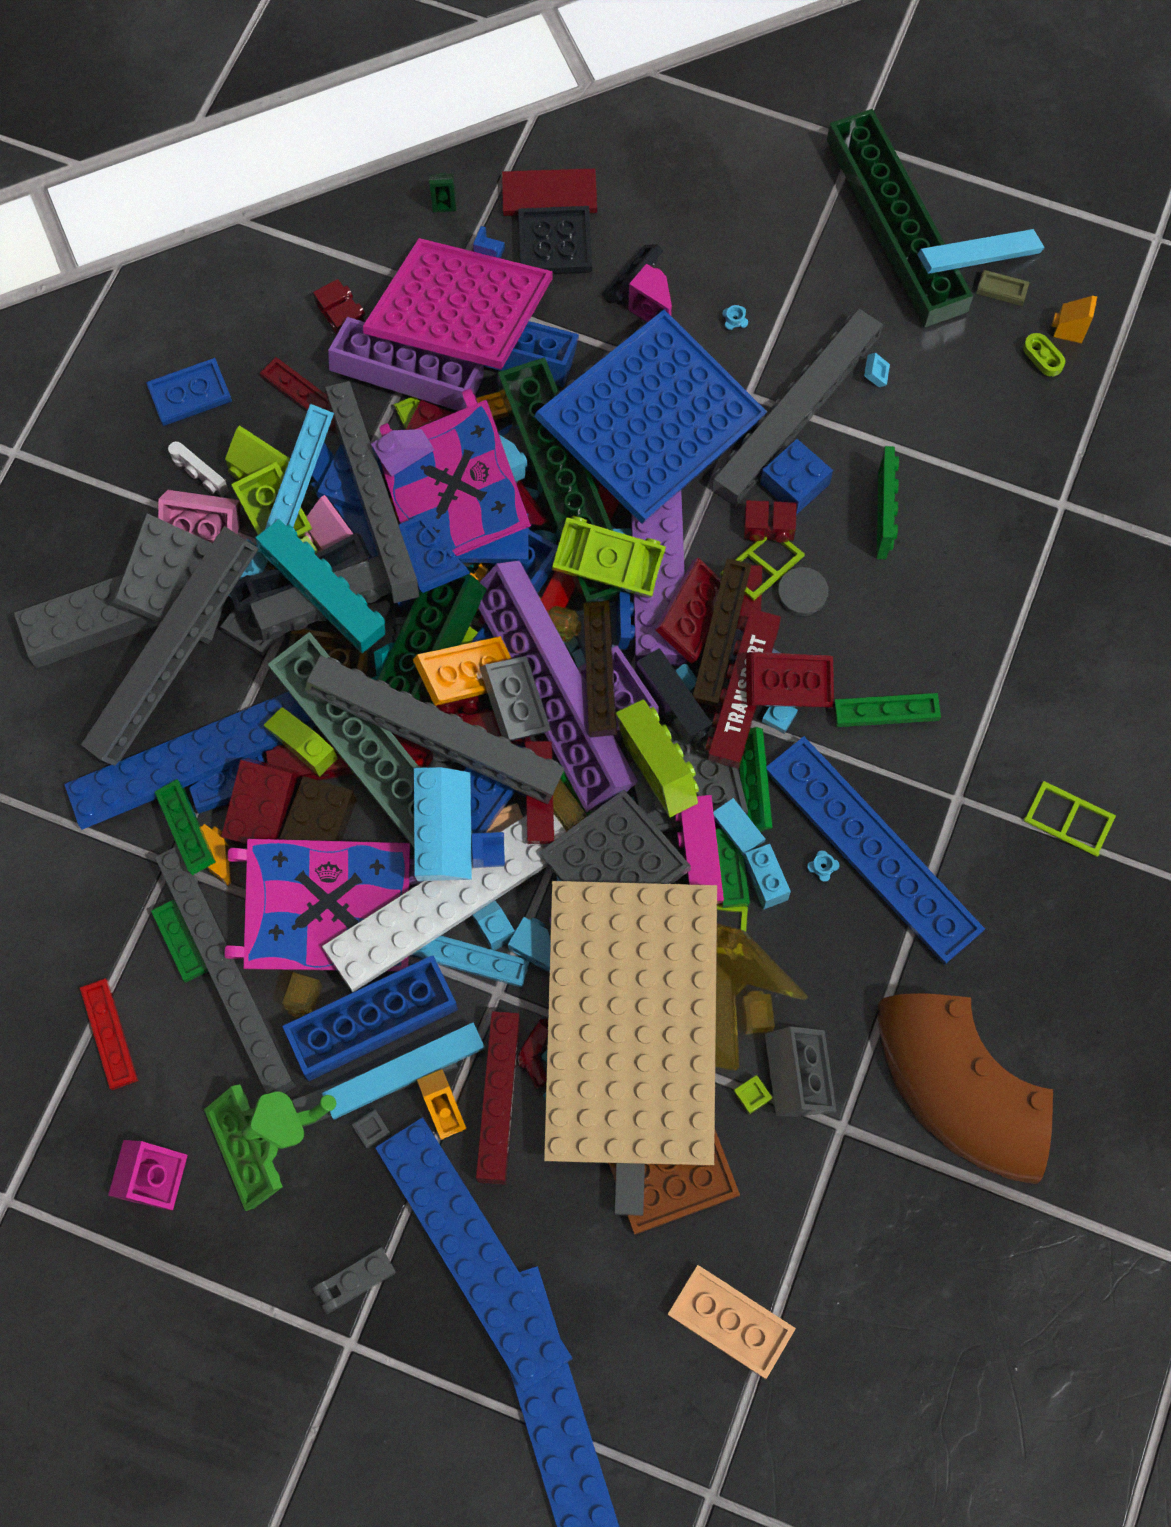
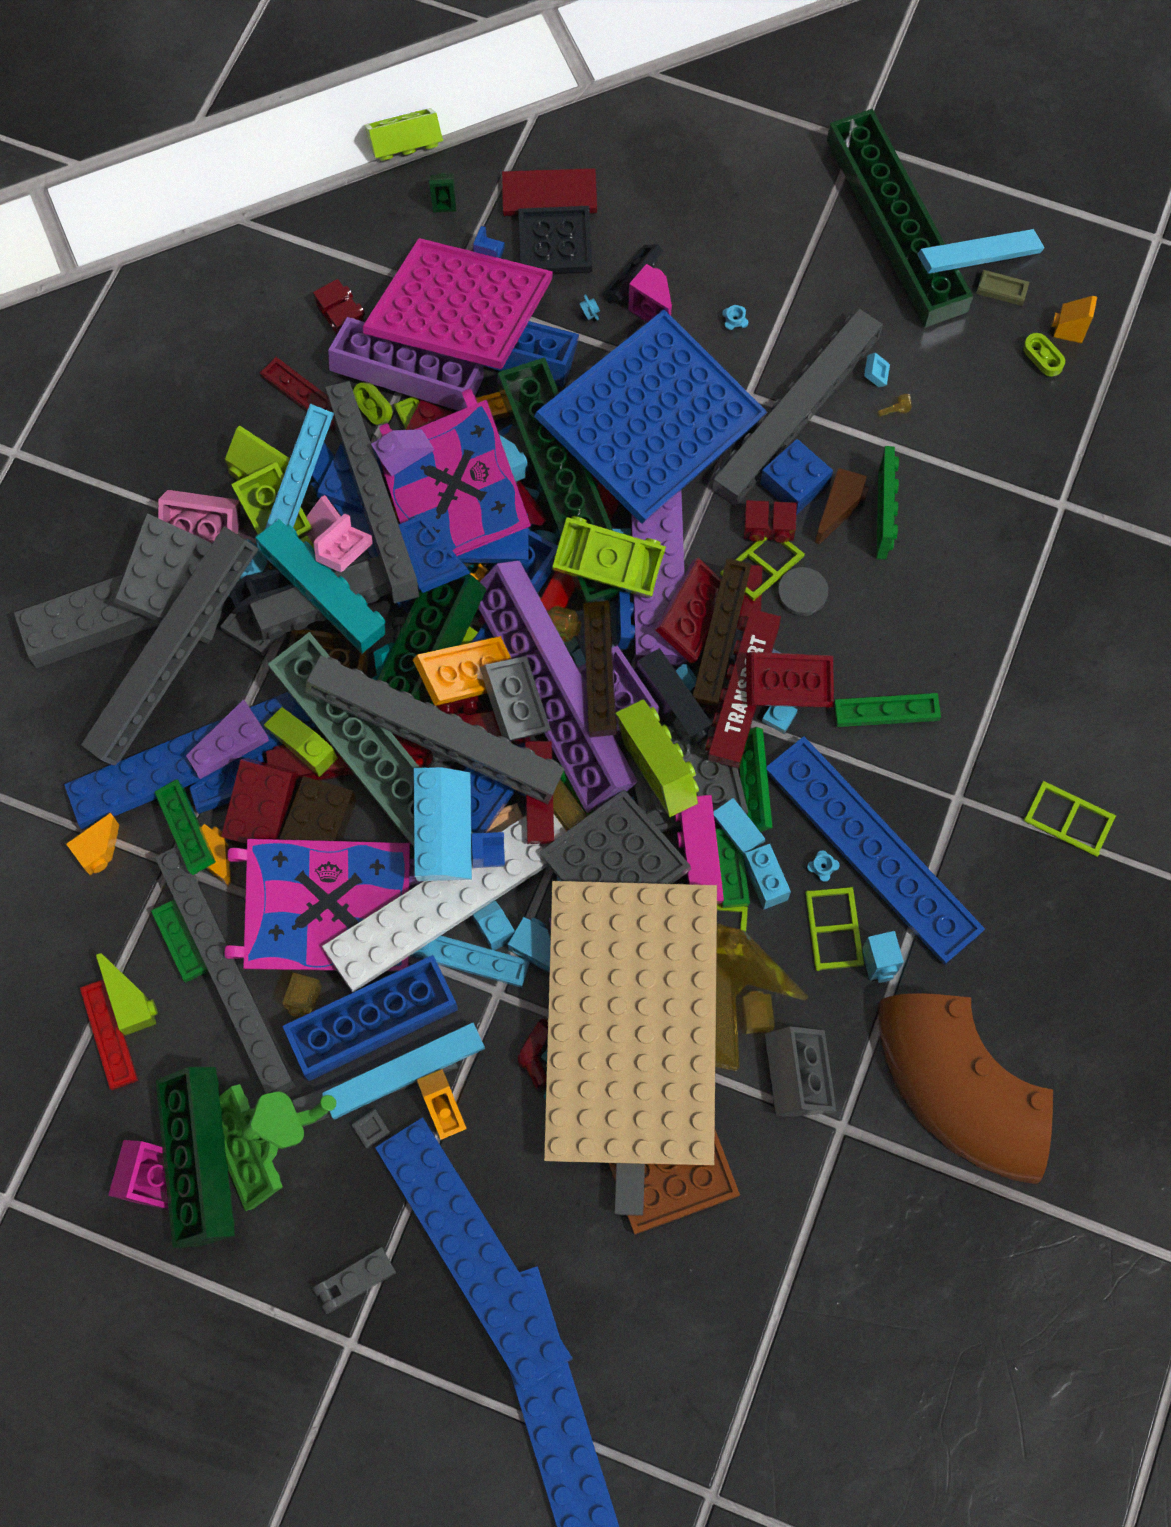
(96, 845): none -> light orange slope
(130, 1005): none -> lime slope
(189, 391): blue tile -> none
(194, 1157): none -> dark green brick
(197, 468): white plate -> none
(227, 741): none -> medium lavender wing
(341, 544): none -> bright pink bracket
(376, 406): none -> lime plate
(404, 133): none -> lime slope
(498, 1098): dark red brick -> none
(590, 308): none -> medium azure plate
(731, 1322): light nougat plate -> none
(752, 1094): lime plate -> none
(835, 928): none -> lime window
(842, 501): none -> reddish brown slope
(882, 956): none -> medium azure brick
(903, 406): none -> clear yellow hand

